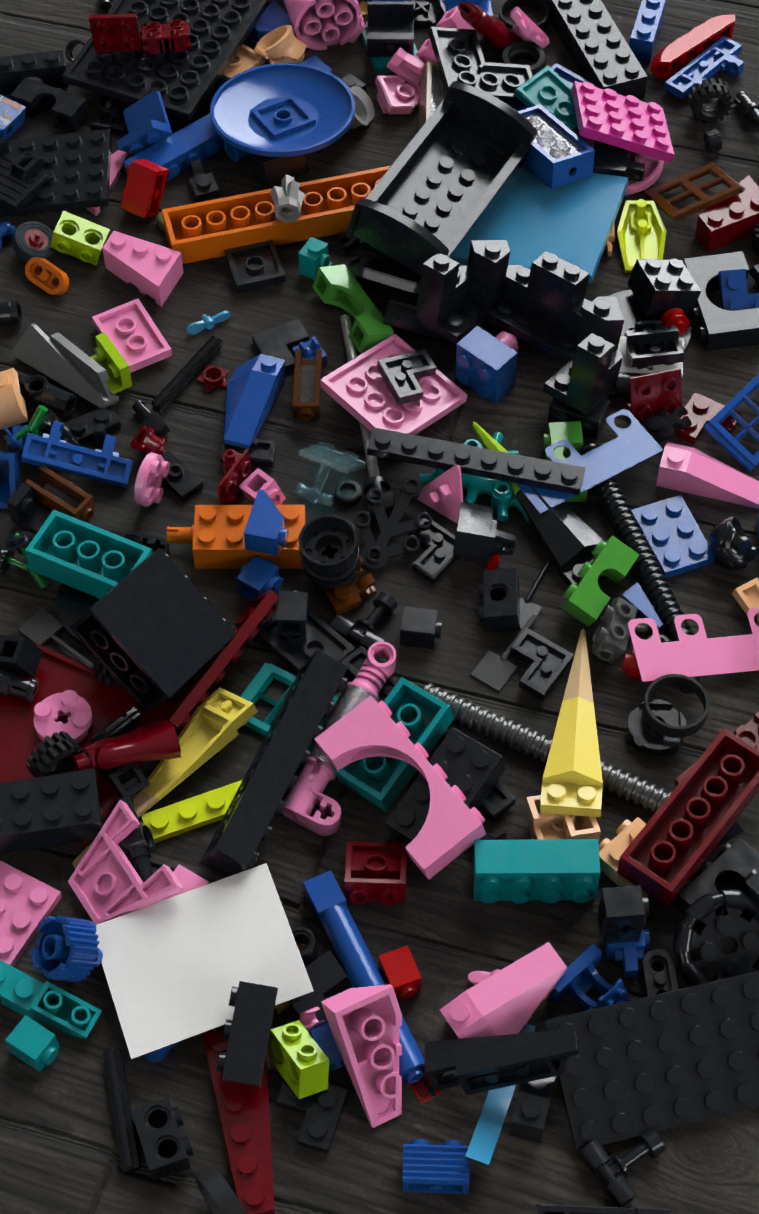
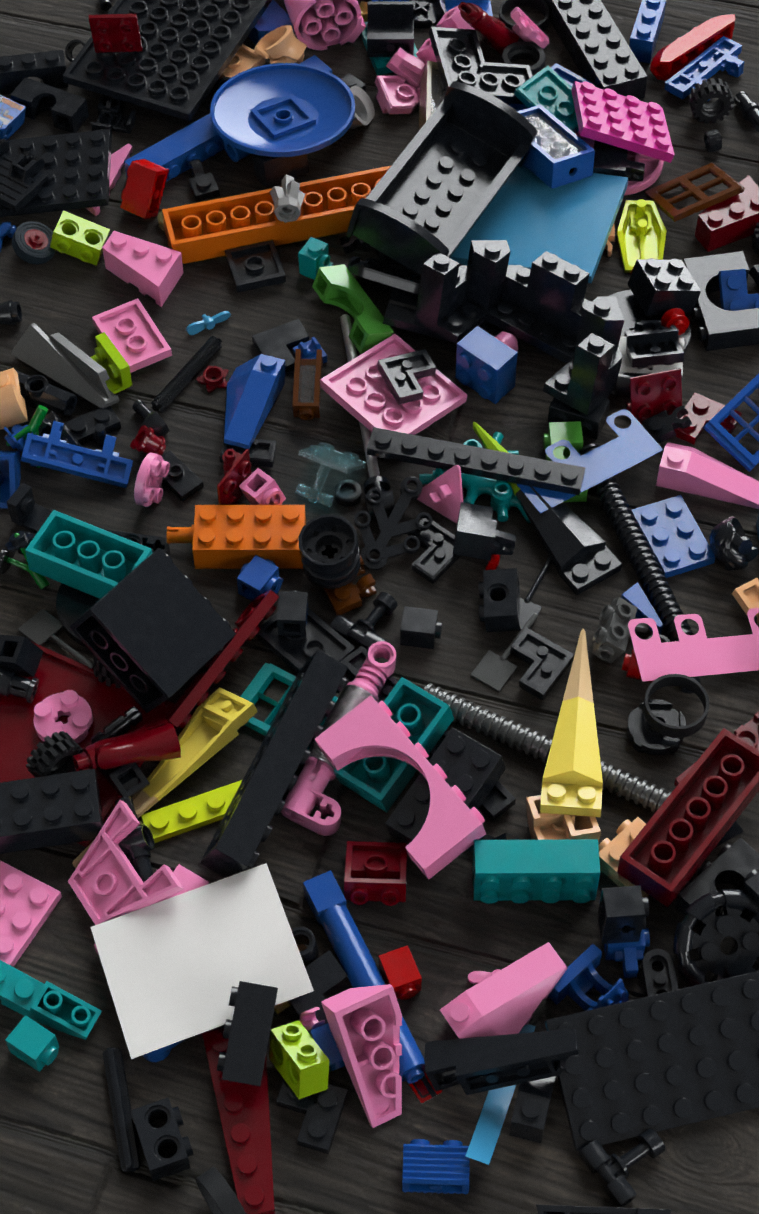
(48, 278): orange plate -> none
(61, 495): reddish brown window -> none
(66, 948): blue brick -> none
(145, 123): blue bracket -> none
(176, 30): dark red hinge -> none
(265, 527): blue slope -> none
(585, 599): bright green arch -> none

